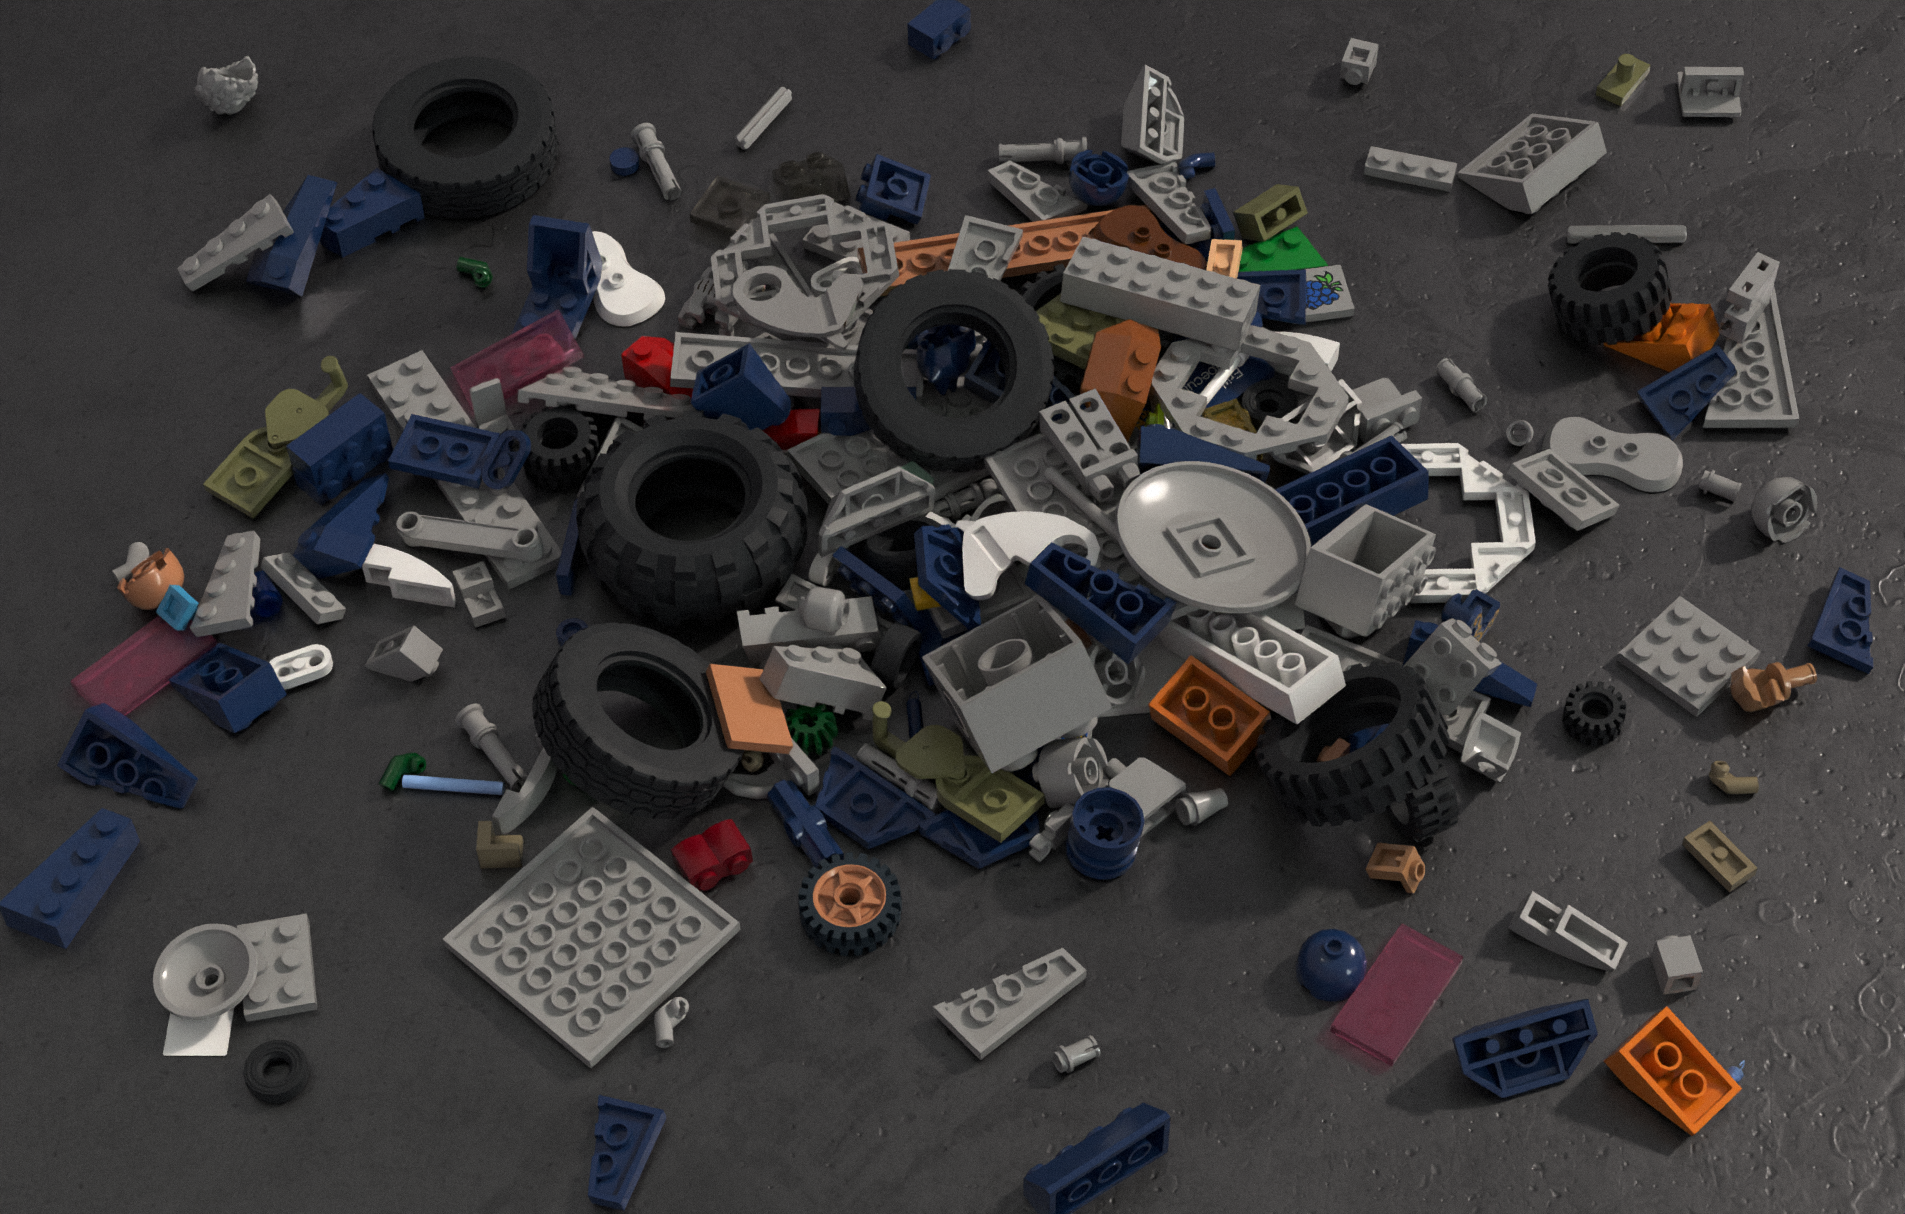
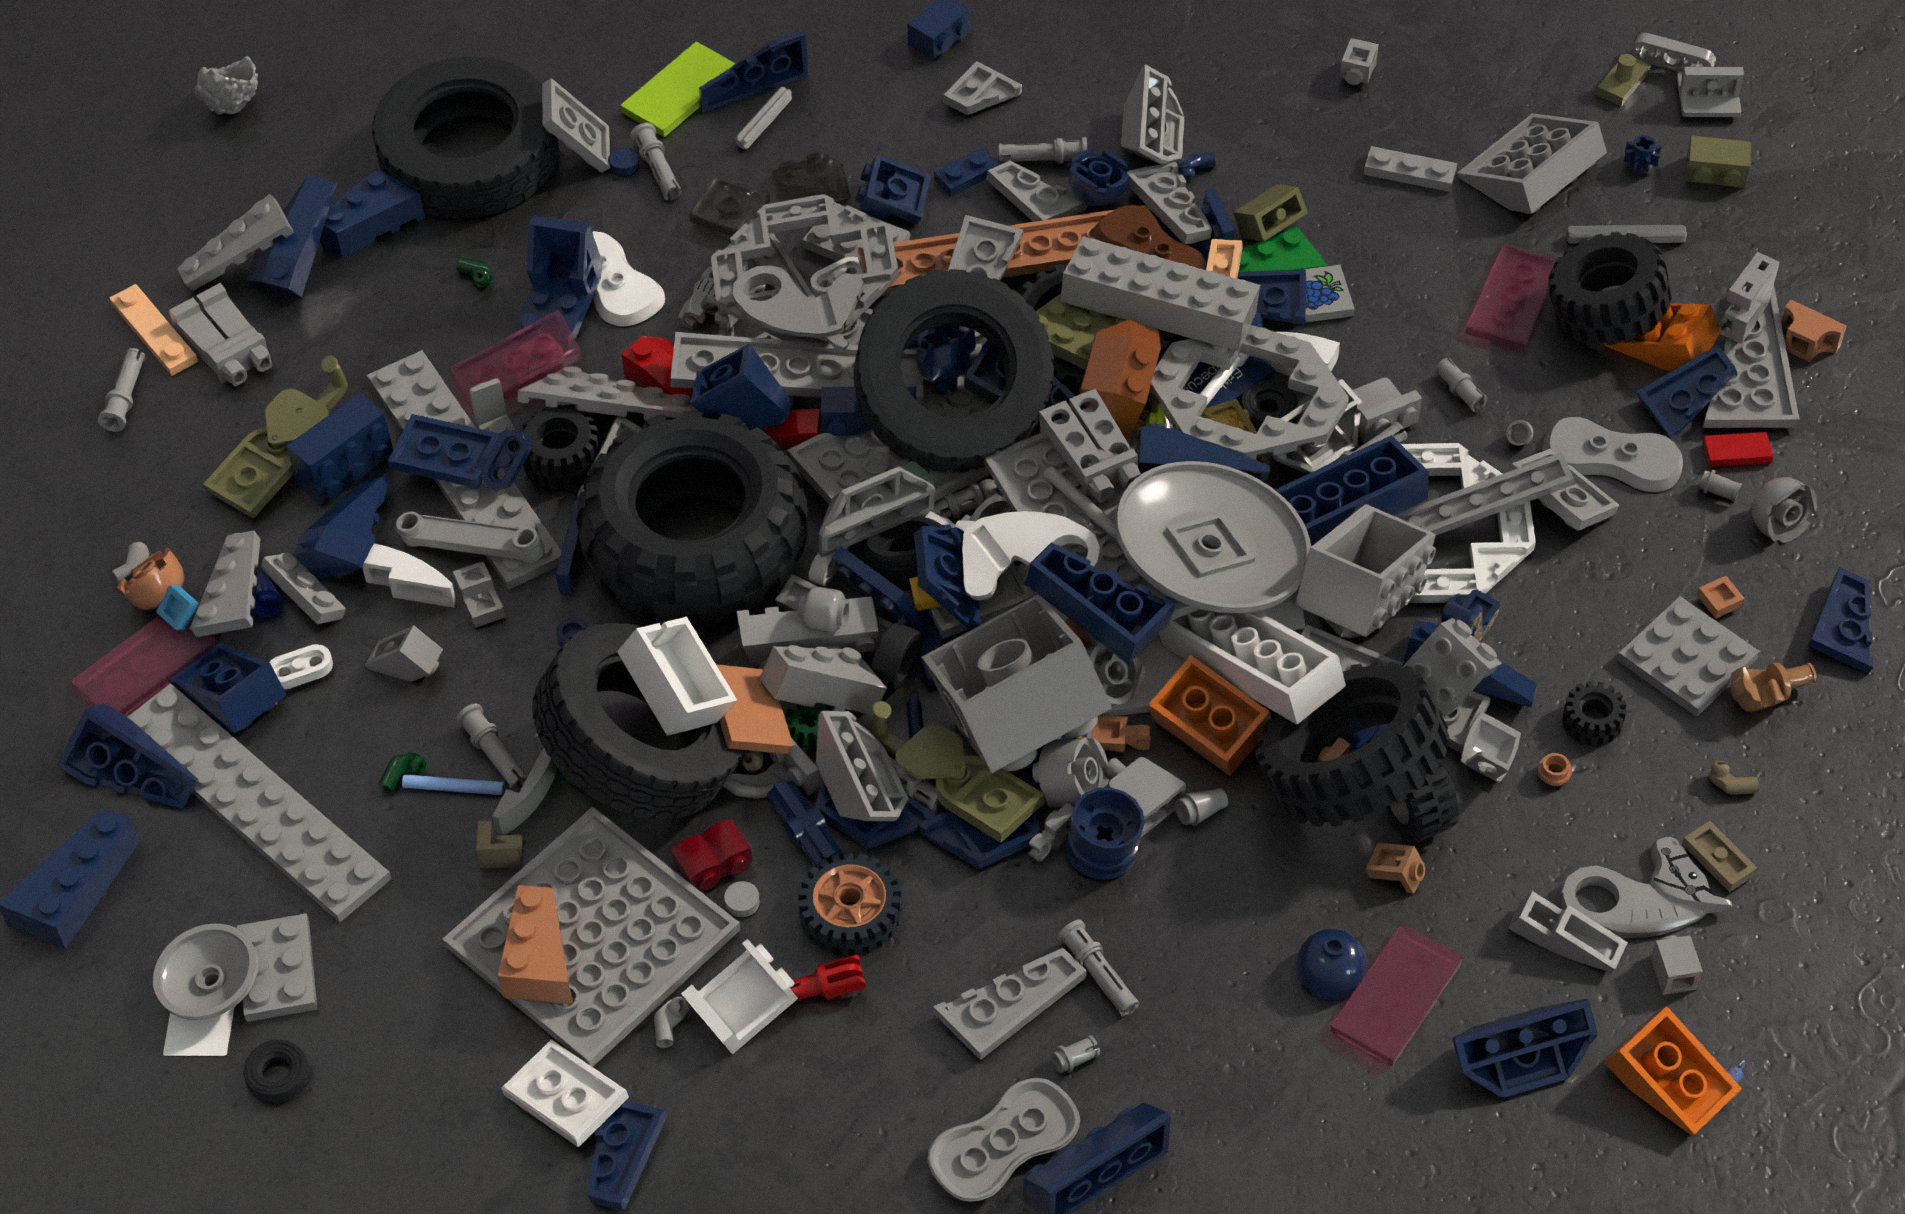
(119, 399): none -> light grey pin
(153, 329): none -> light nougat plate
(221, 335): none -> light grey hips
(263, 806): none -> light grey plate
(533, 951): none -> nougat wedge
(565, 1093): none -> white tile
(575, 125): none -> light grey plate
(675, 90): none -> lime tile
(676, 676): none -> white piece
(742, 899): none -> light grey tile
(743, 997): none -> white panel
(762, 70): none -> dark blue wedge
(831, 979): none -> red arm
(857, 770): none -> light grey wedge
(964, 172): none -> dark blue plate
(980, 89): none -> light grey wing
(981, 1155): none -> light grey plate
(1090, 956): none -> light grey pin
(1115, 733): none -> nougat plate
(1491, 495): none -> light grey plate
(1512, 297): none -> clear pink tile
(1554, 762): none -> nougat plate
(1642, 153): none -> dark blue gear
(1661, 59): none -> light grey beam
(1670, 902): none -> light grey animal
(1718, 161): none -> olive brick
(1720, 597): none -> nougat plate
(1737, 449): none -> red tile
(1810, 331): none -> nougat brick

